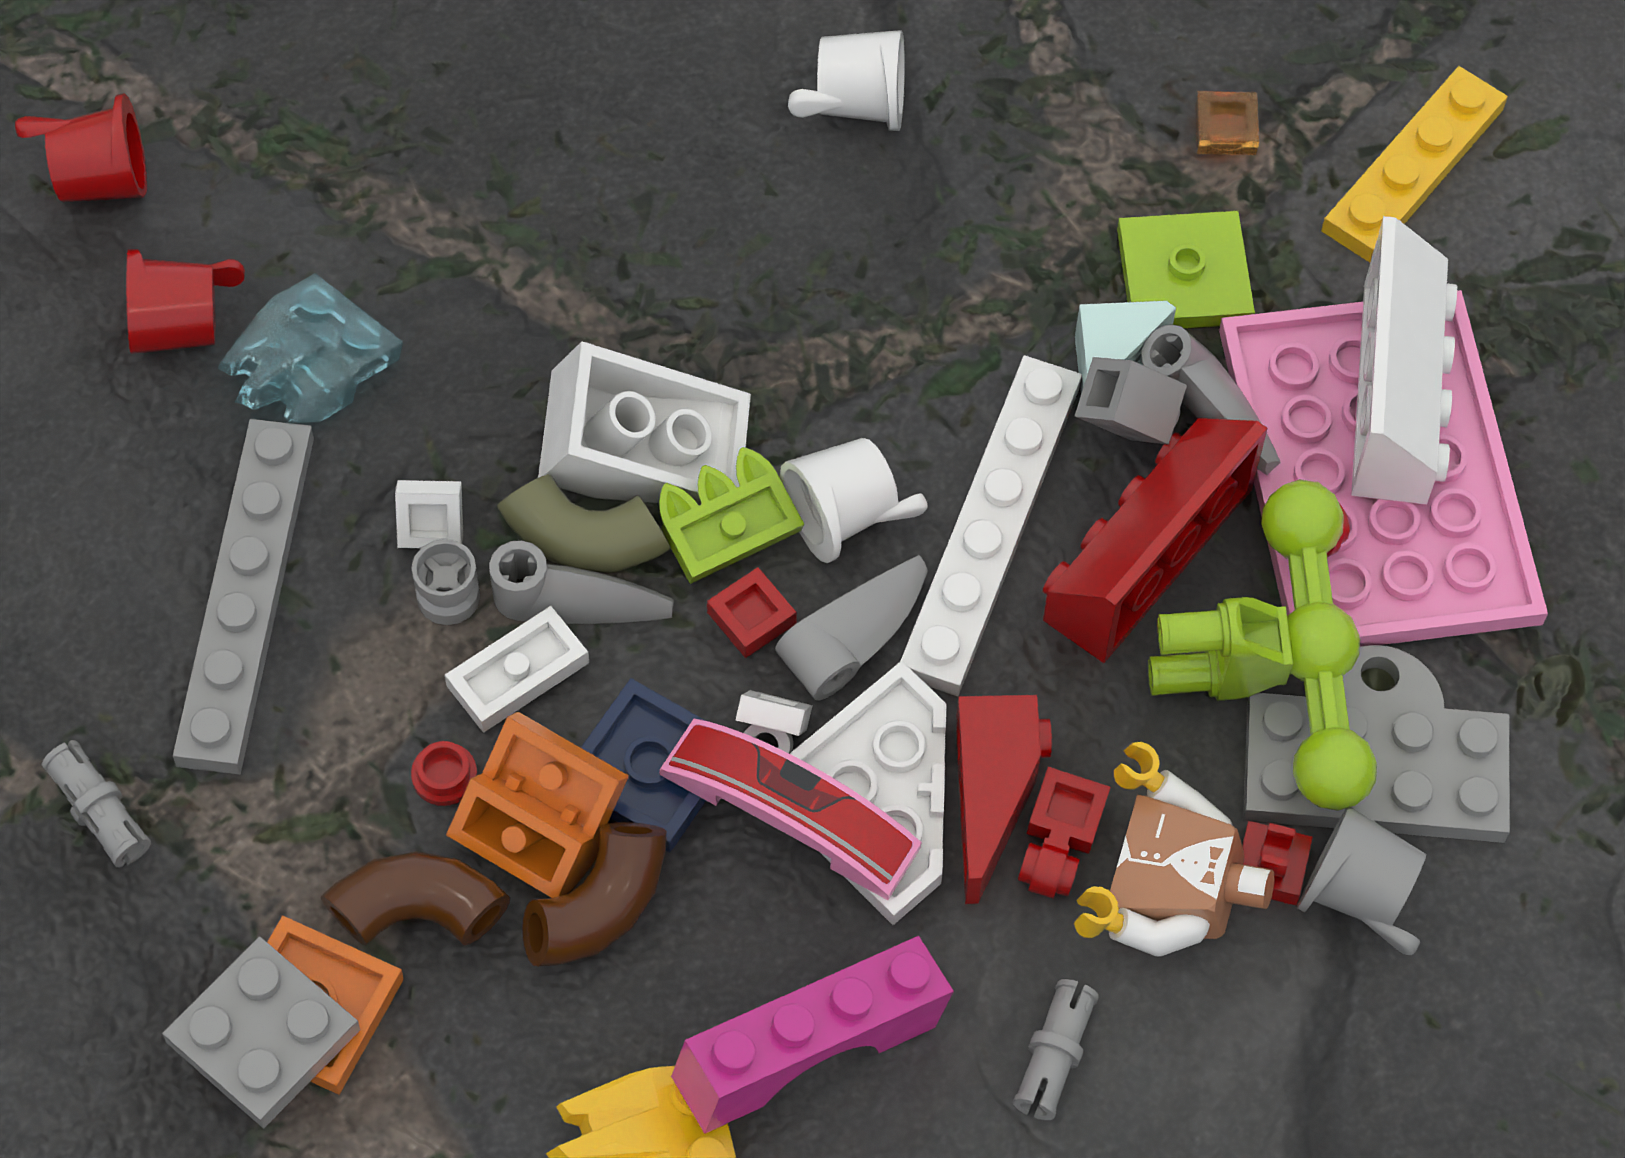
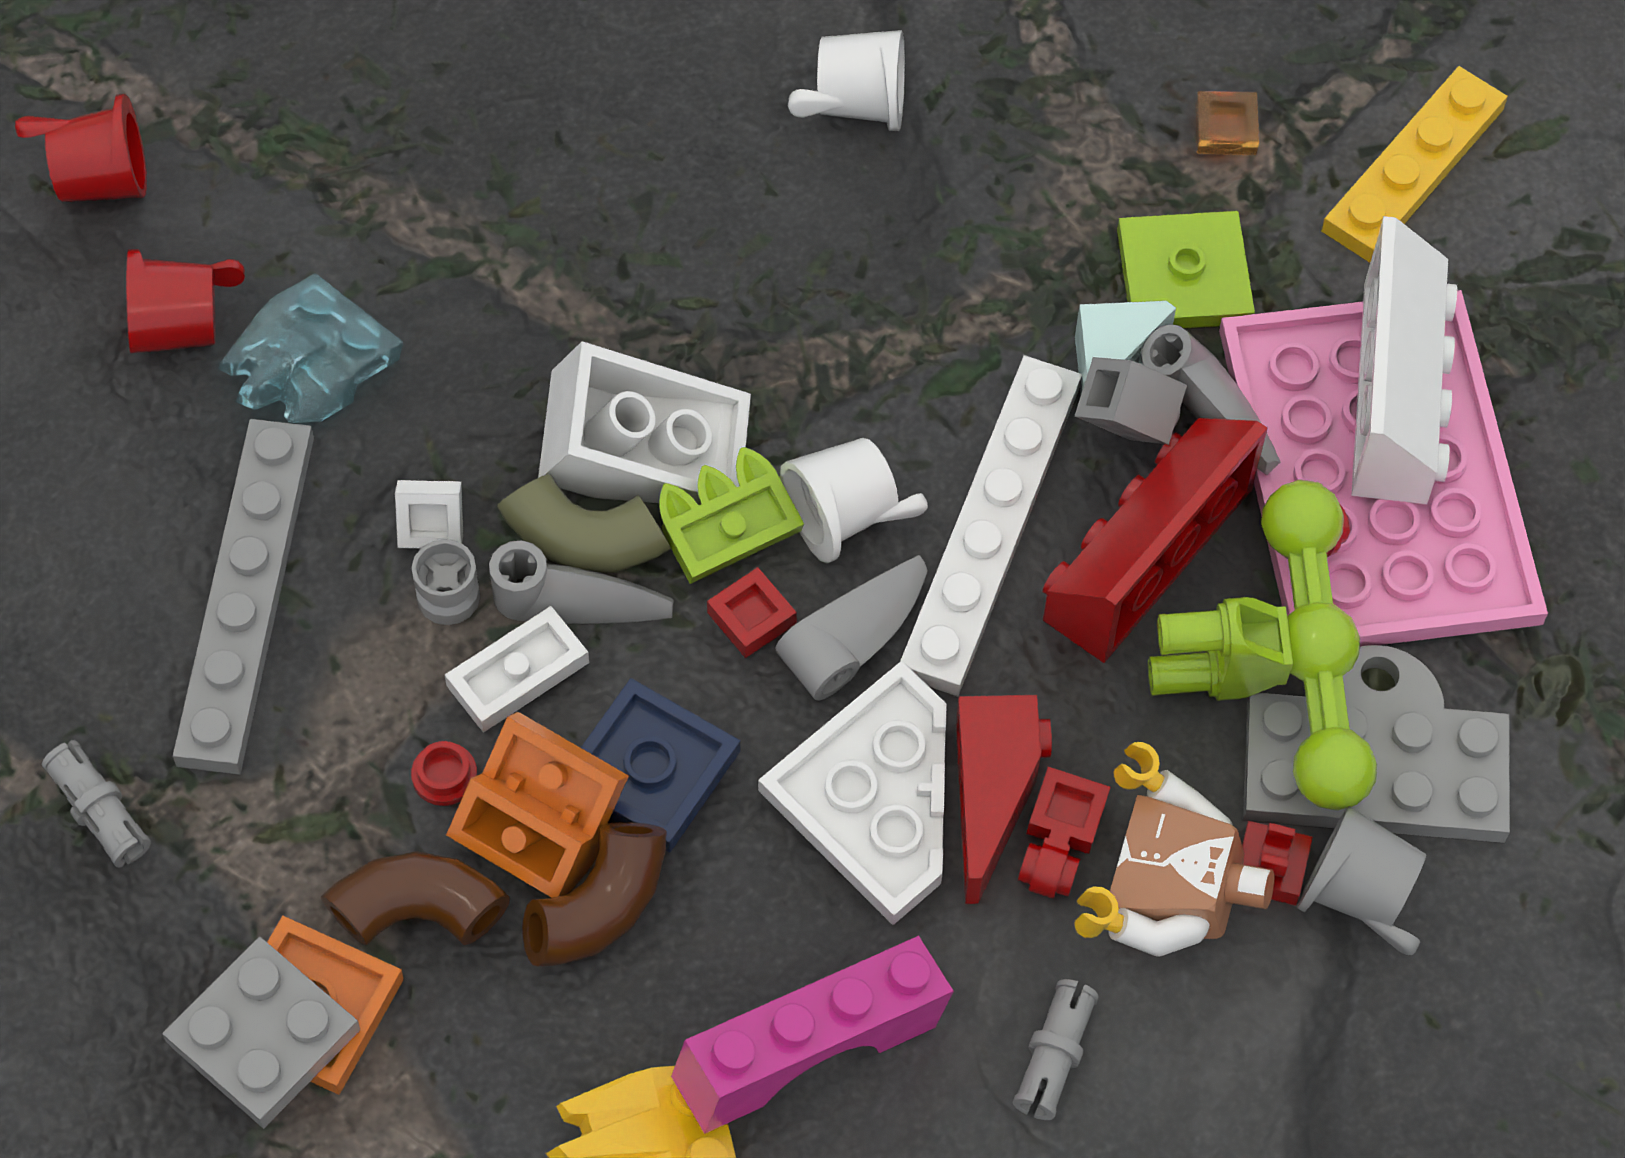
(775, 716): white tile -> none
(796, 800): slope -> none

